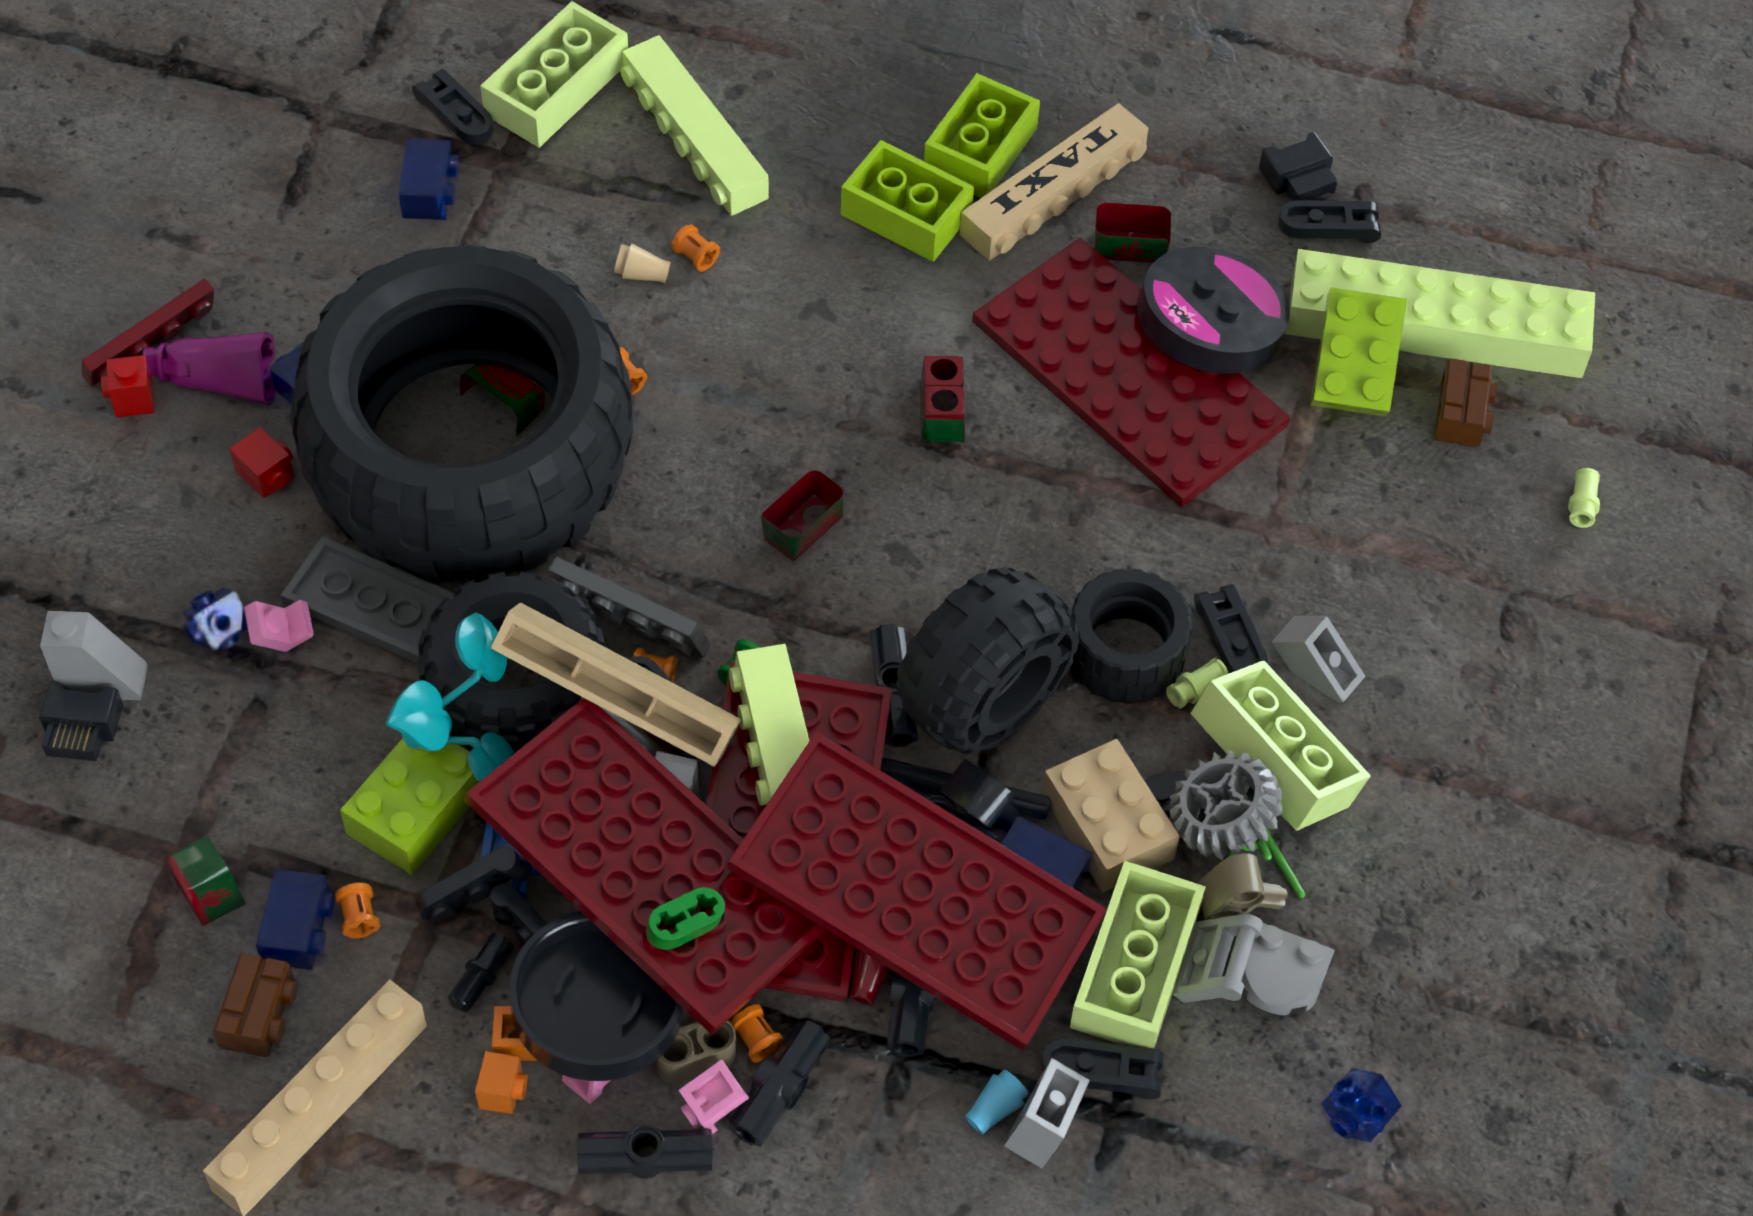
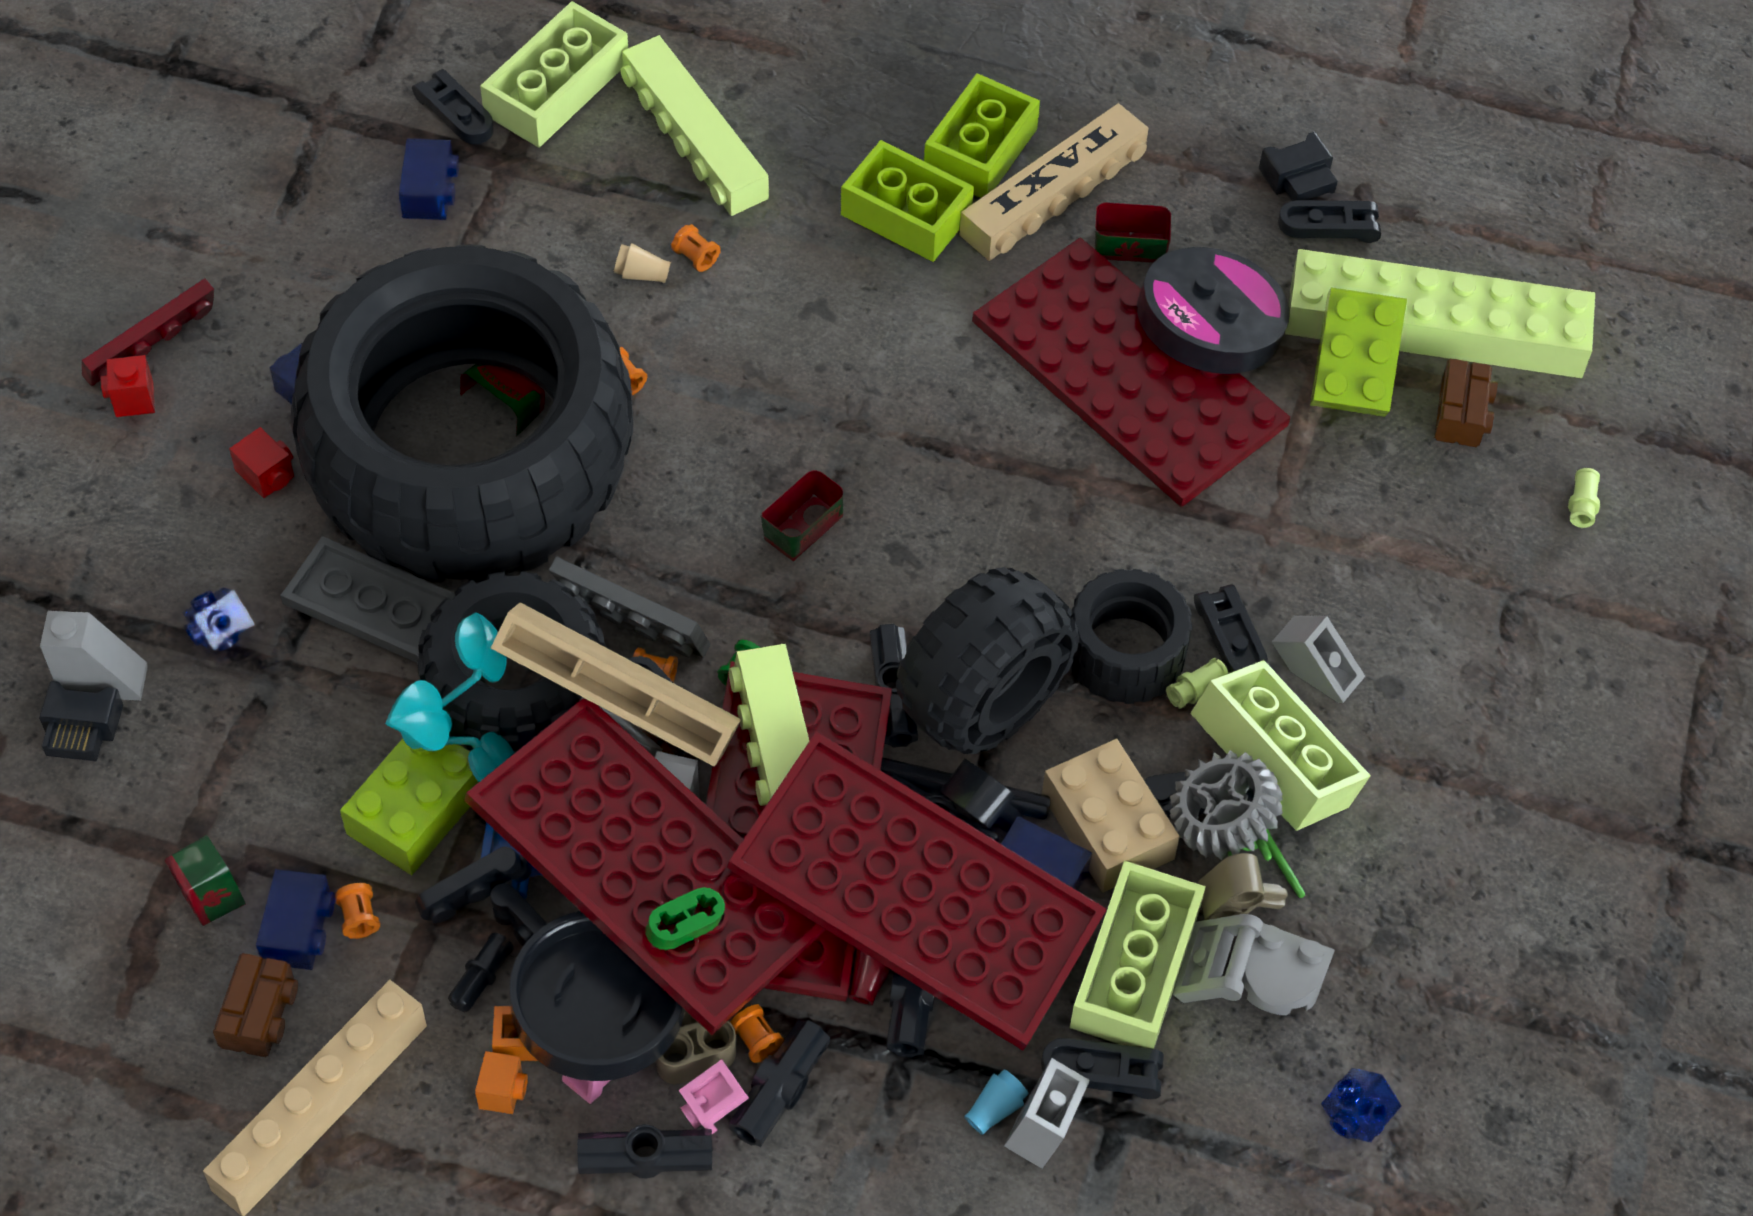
(220, 365): magenta piece -> none
(278, 626): bright pink bracket -> none
(936, 424): dark red piece -> none

